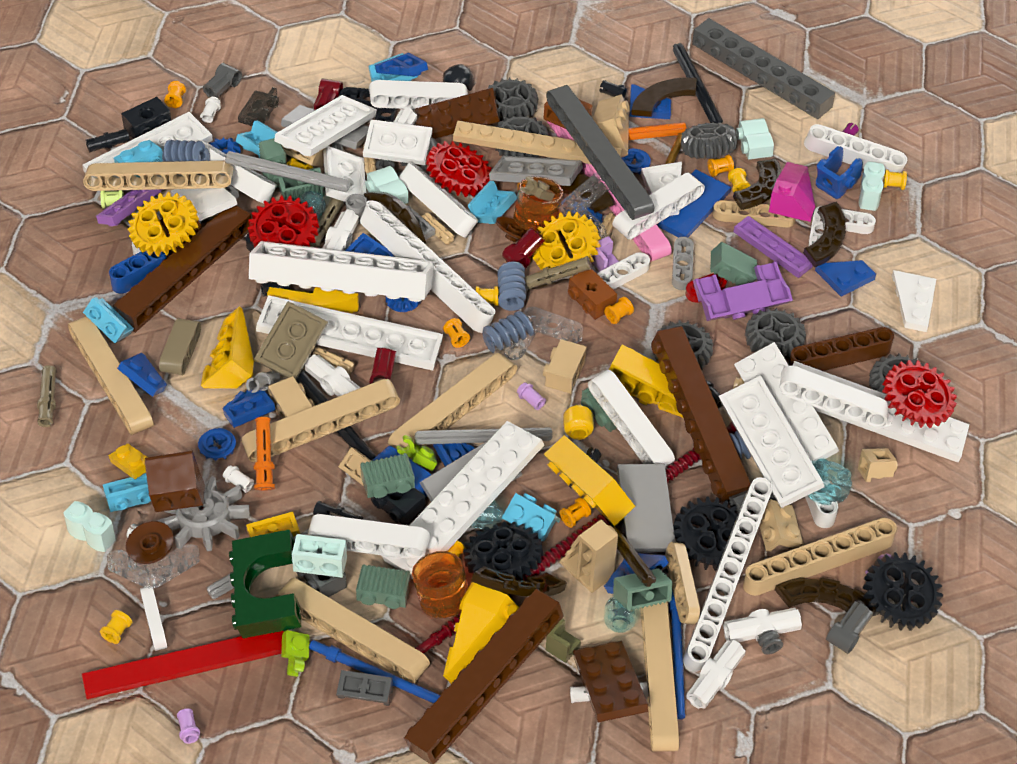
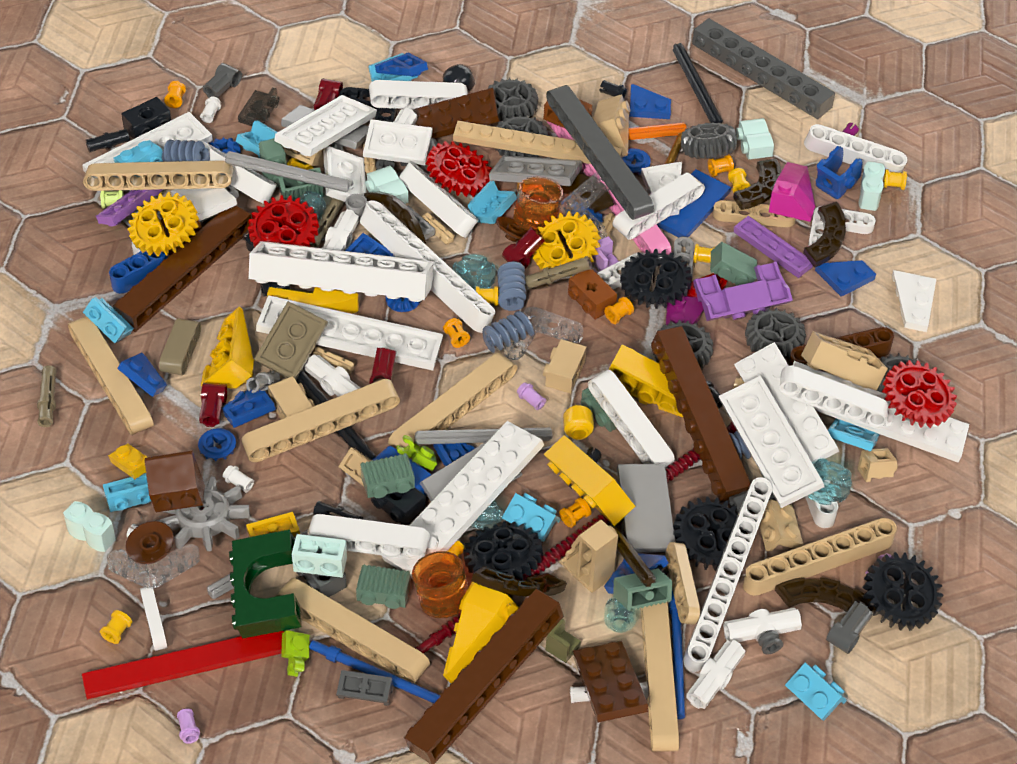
(212, 398): none -> dark red piece
(263, 466): orange pin -> none
(476, 263): none -> clear light blue plate
(539, 189): dark tan plate -> none
(653, 95): dark brown tile -> none
(671, 282): none -> black gear
(684, 310): none -> magenta wing
(702, 254): none -> yellow bush
(815, 691): none -> medium azure bracket
(844, 360): none -> tan wedge
(853, 434): none -> medium azure tile

